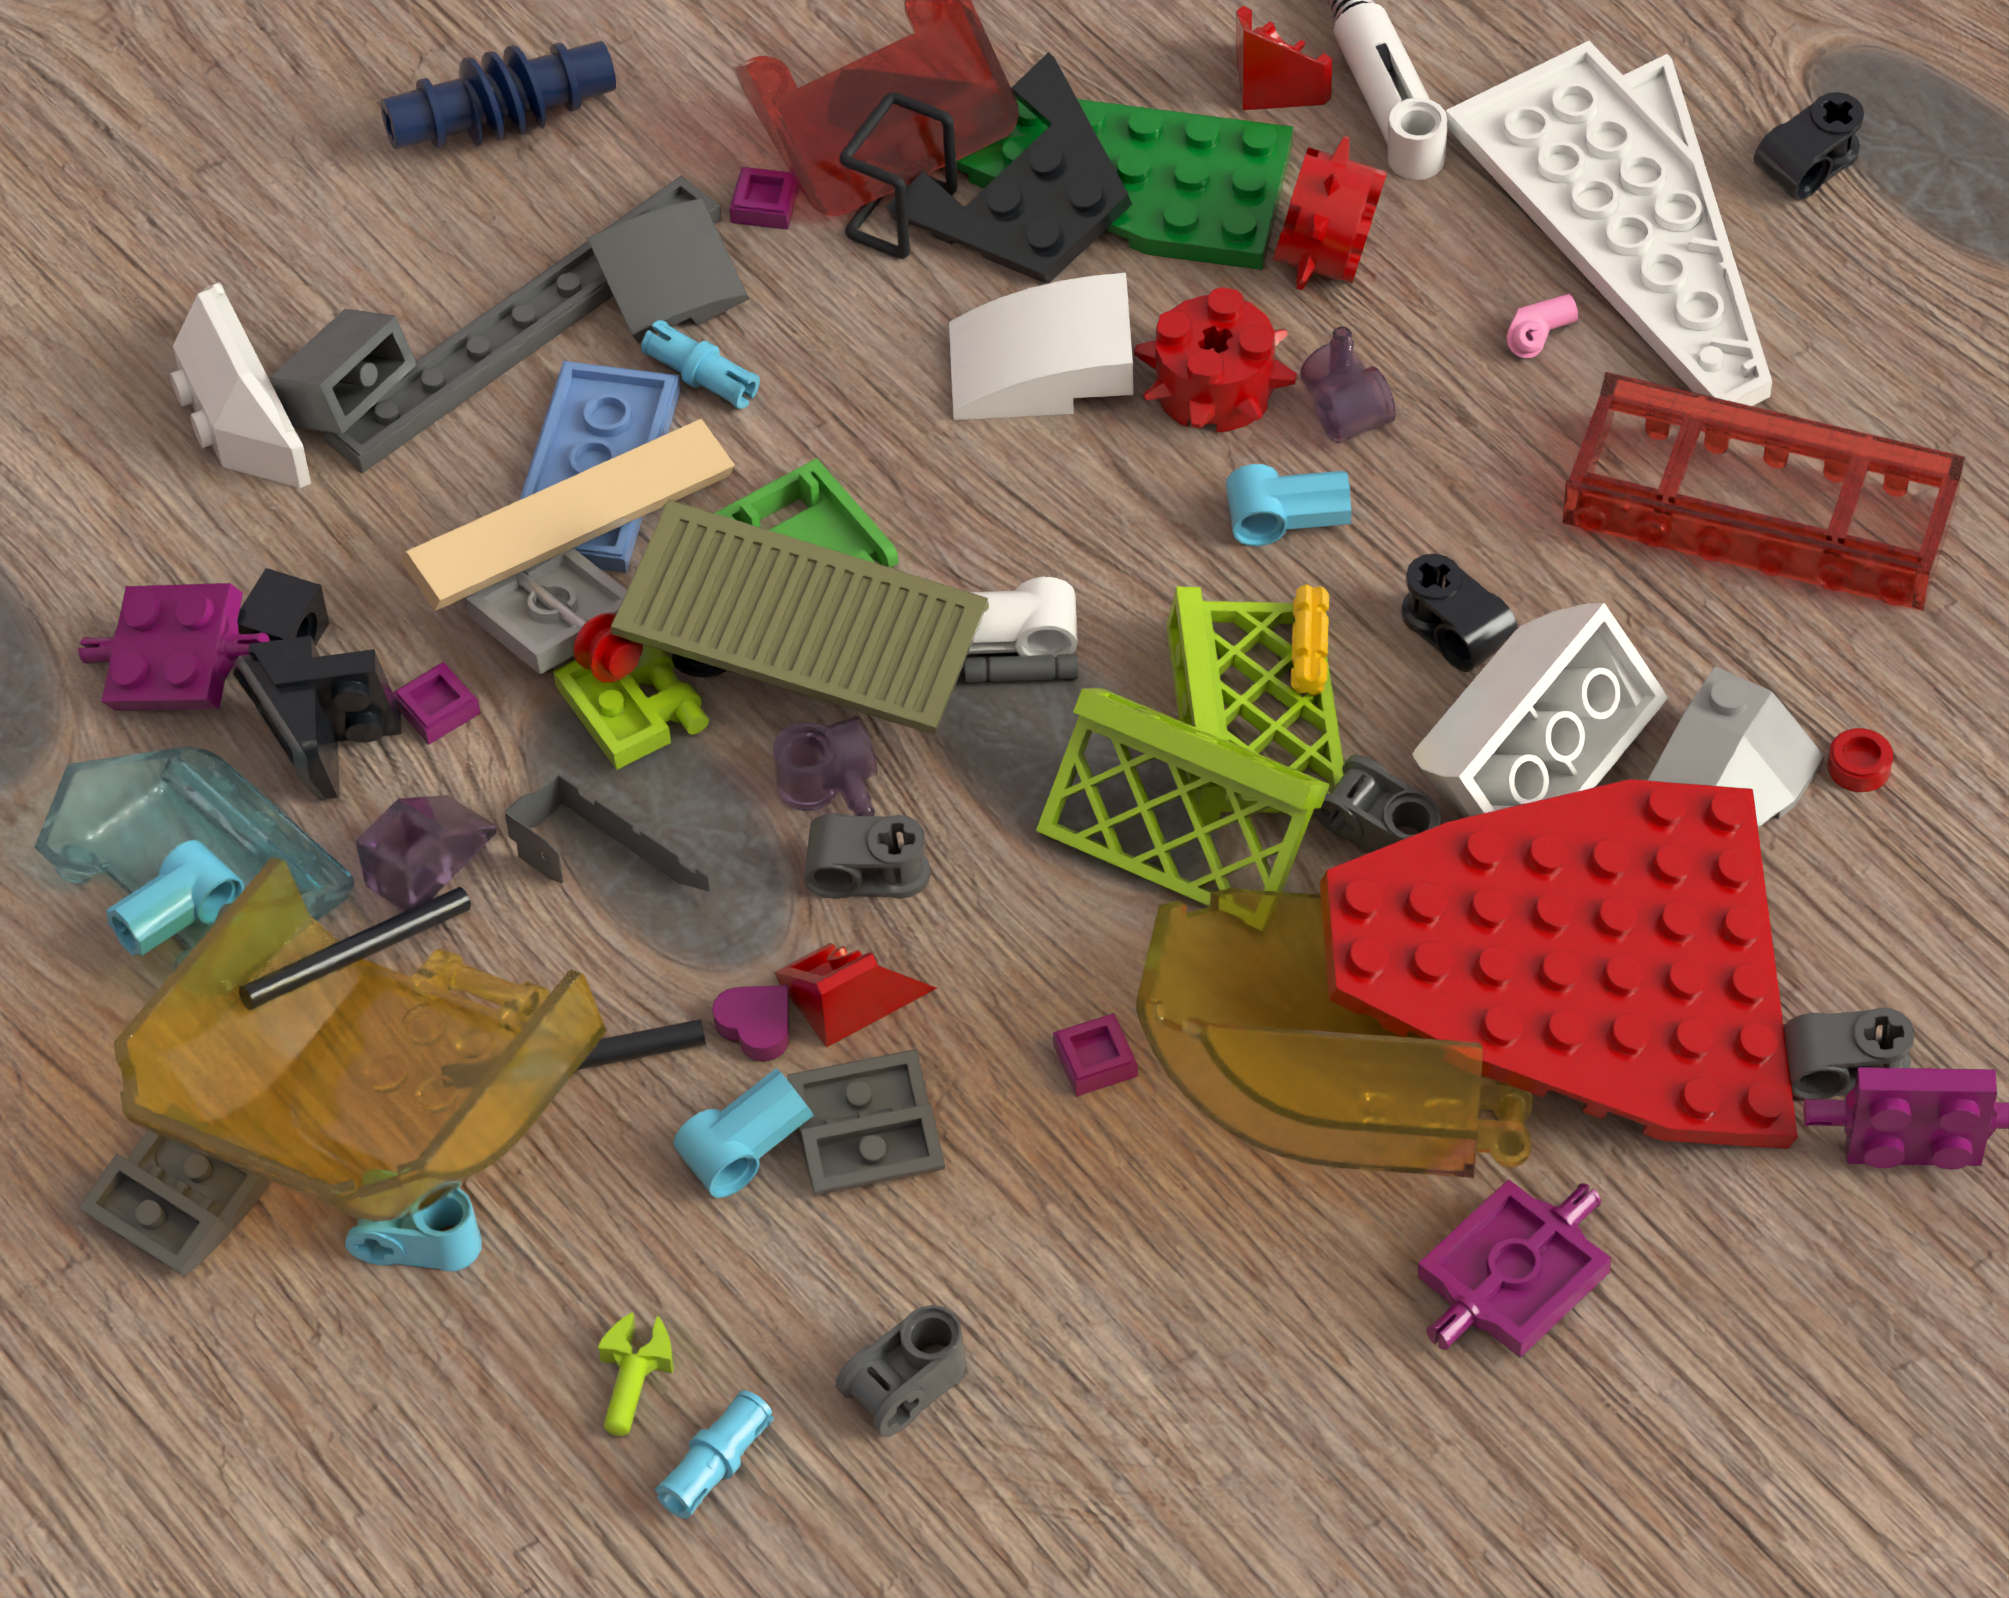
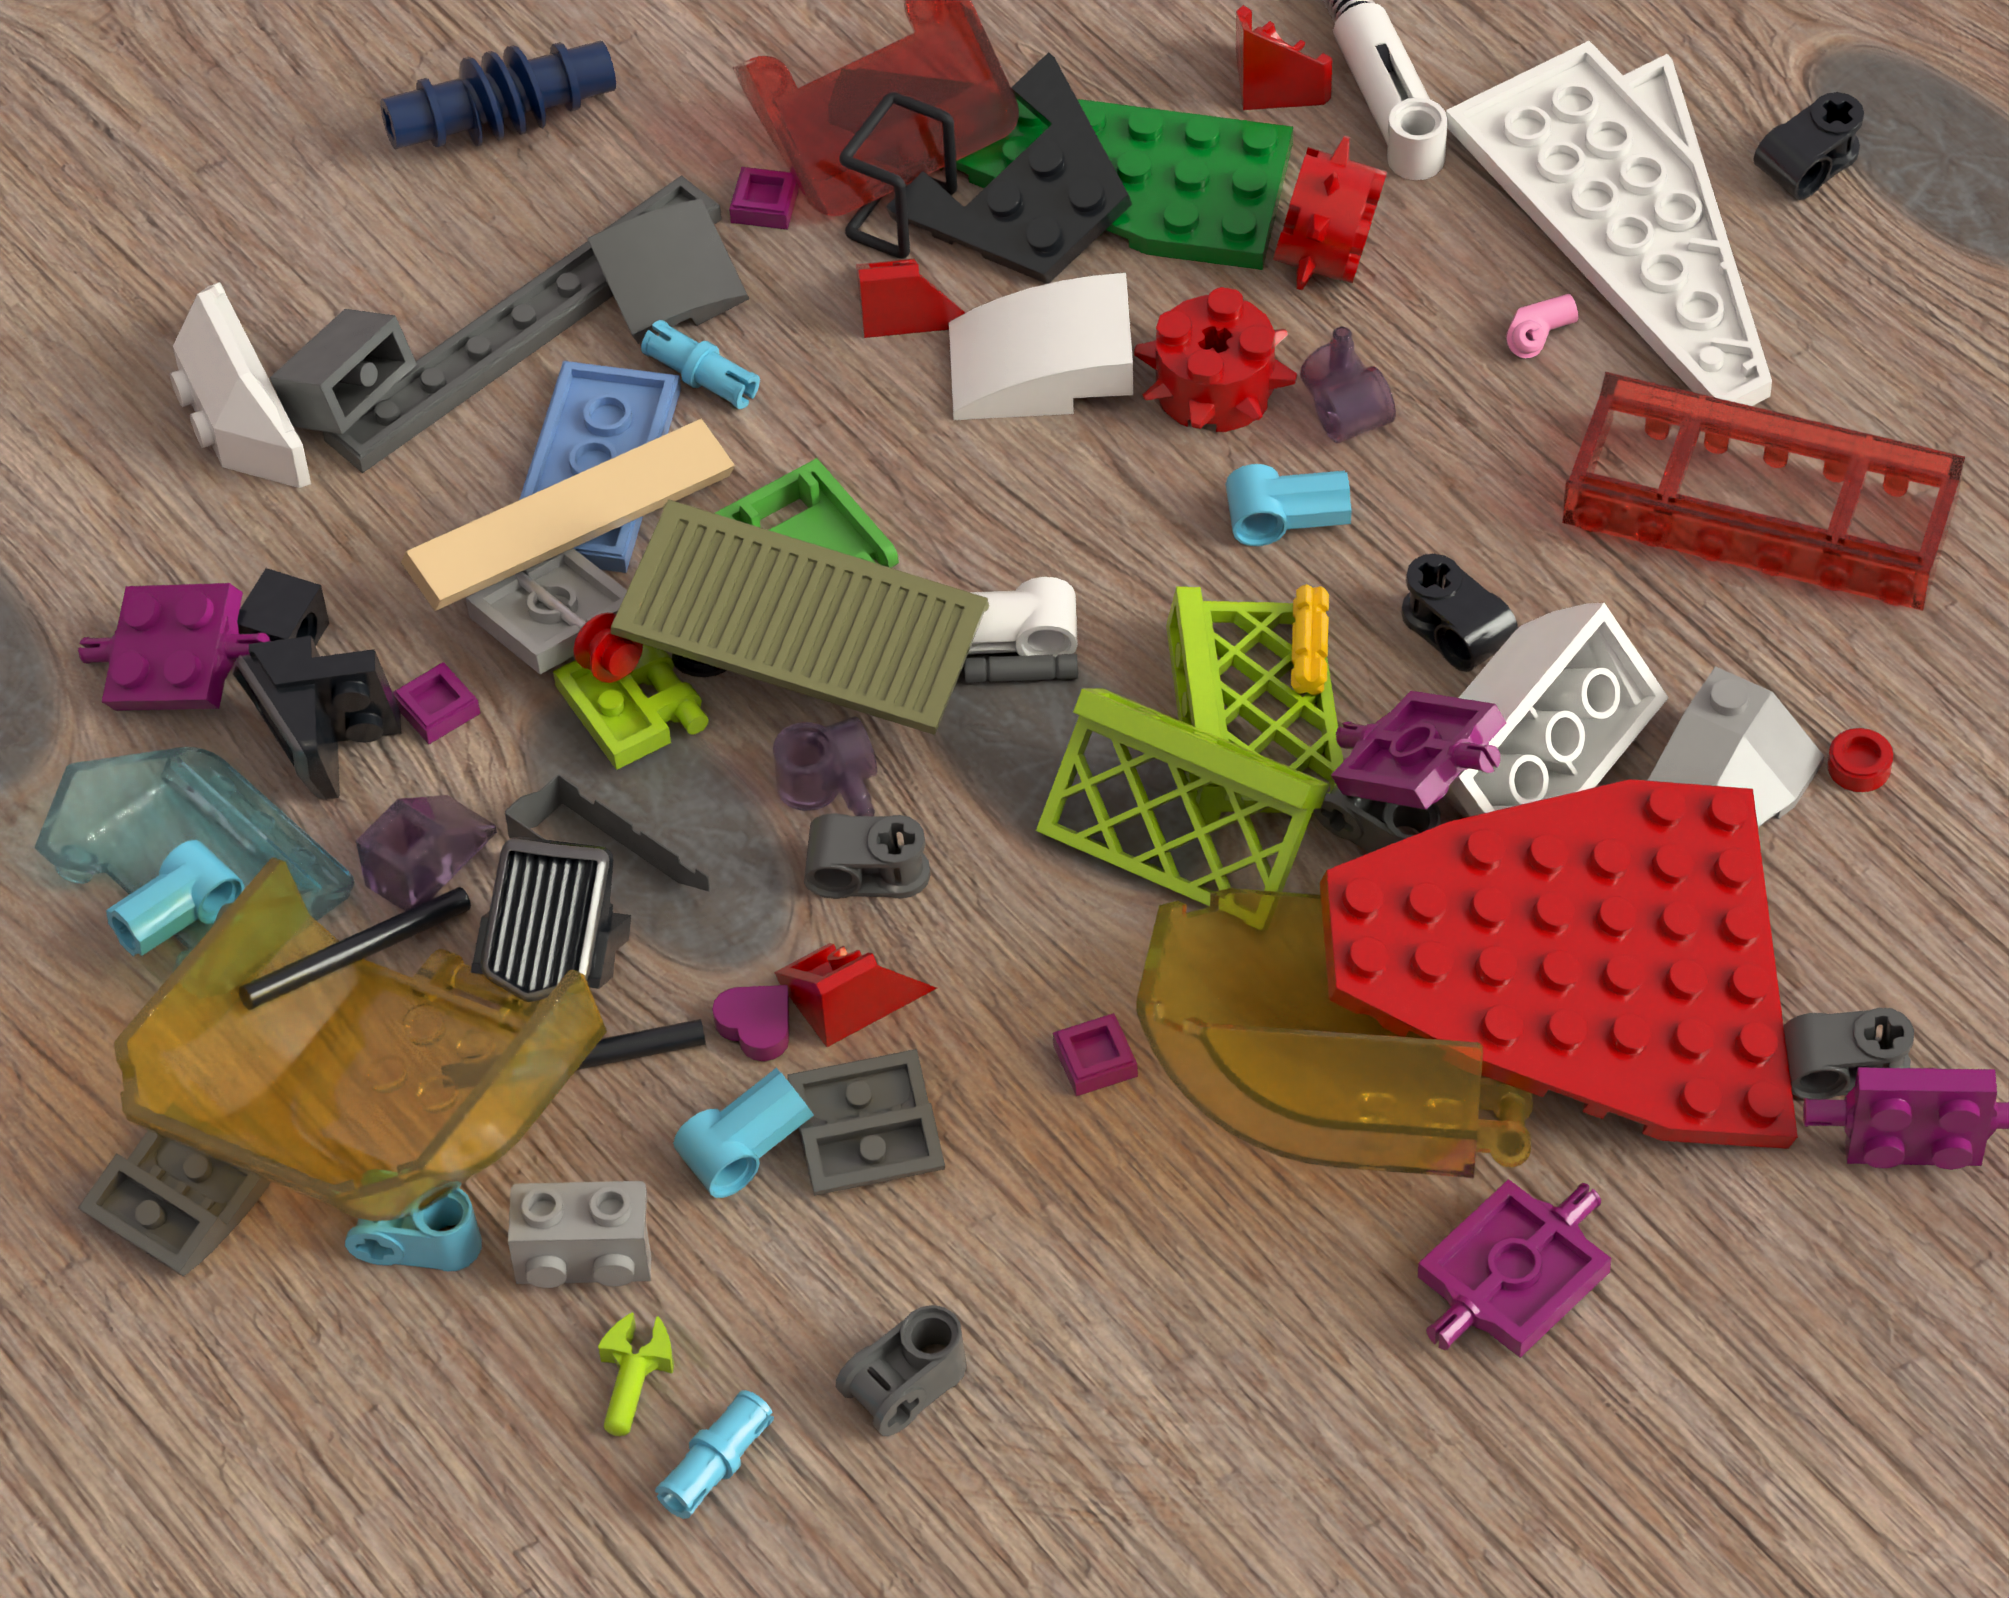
(549, 918): none -> black piece
(579, 1233): none -> light grey bracket
(900, 300): none -> red slope
(1418, 749): none -> magenta plate

